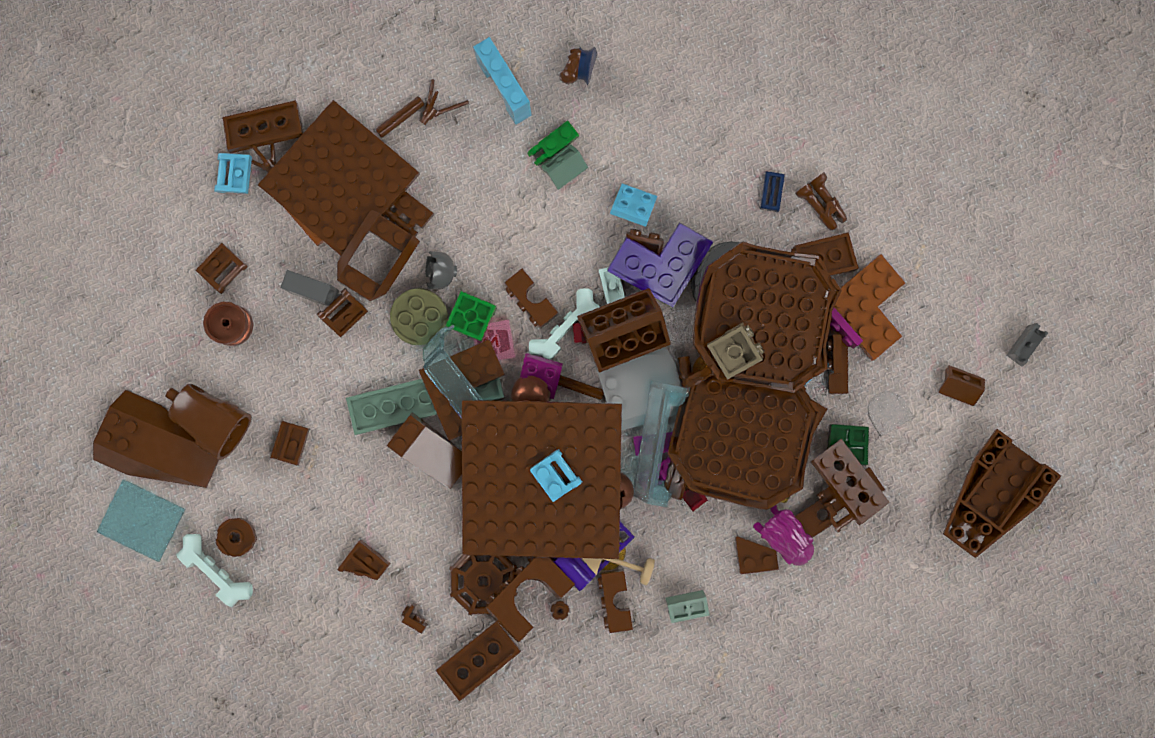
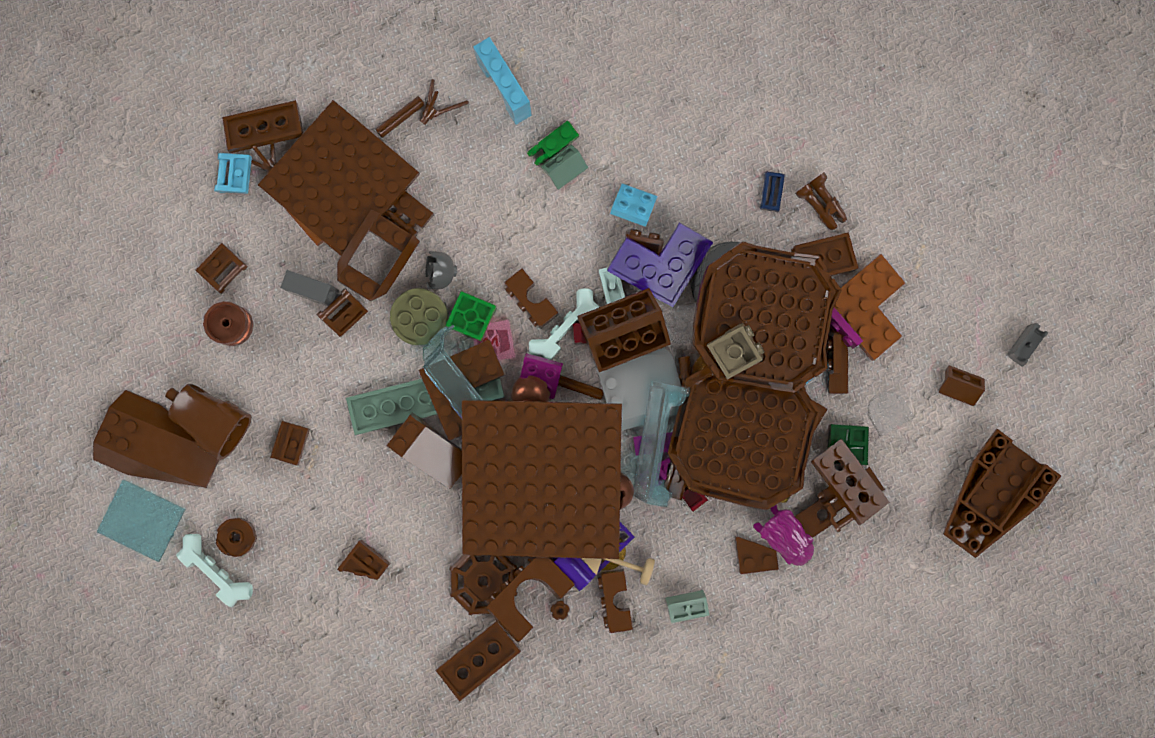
(415, 622): reddish brown bracket -> none
(550, 478): medium azure plate -> none
(579, 66): piece -> none

